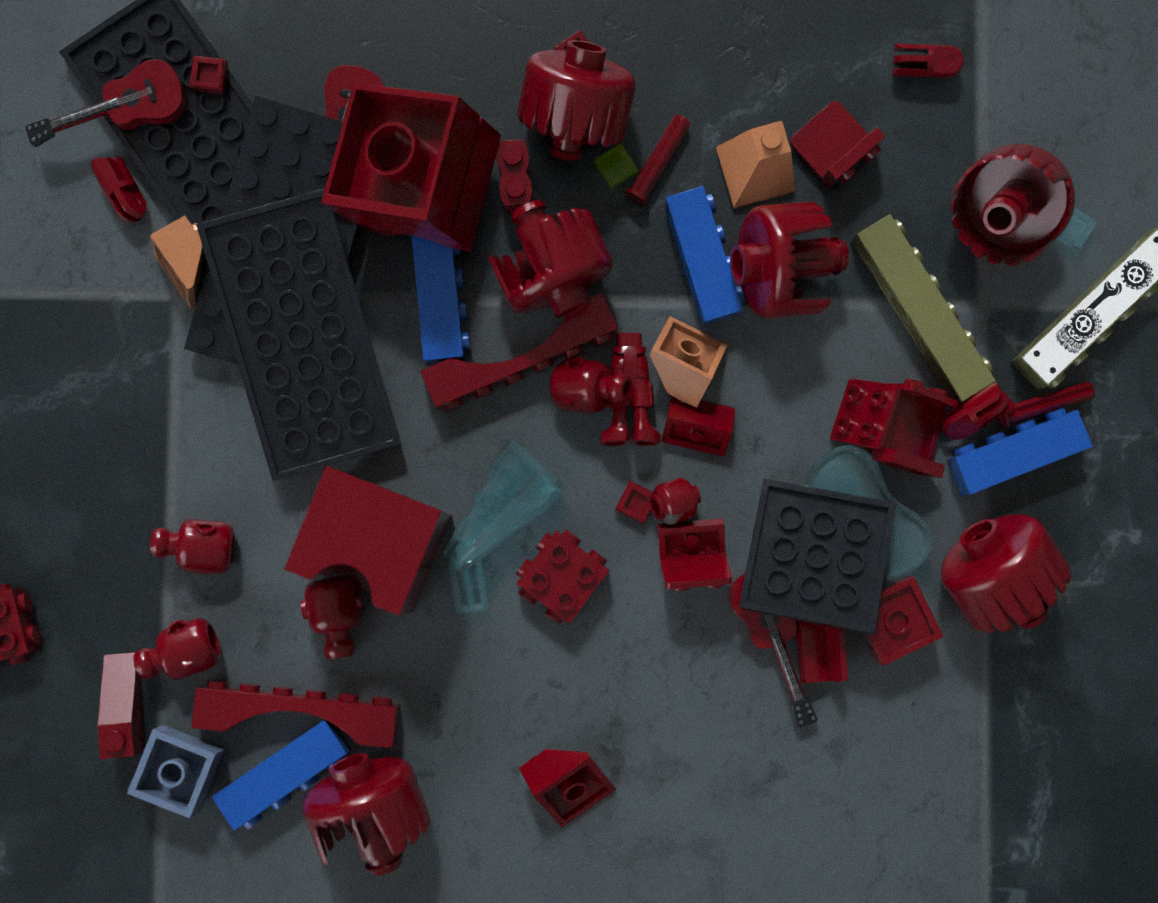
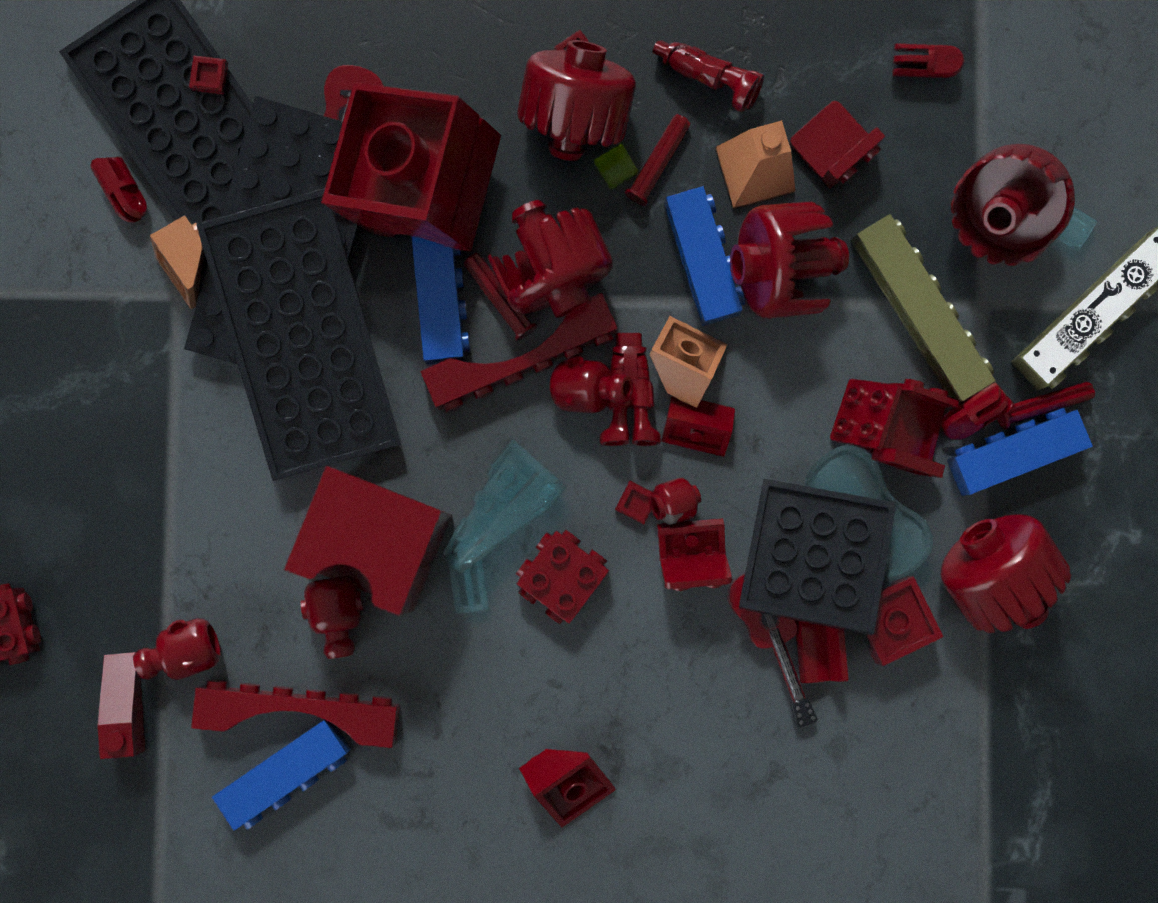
(144, 96): dark red piece -> none
(176, 771): sand blue brick -> none
(198, 545): dark red piece -> none
(377, 805): dark red piece -> none
(490, 285): none -> dark red axle
(514, 170): dark red brick -> none
(712, 72): none -> dark red piece

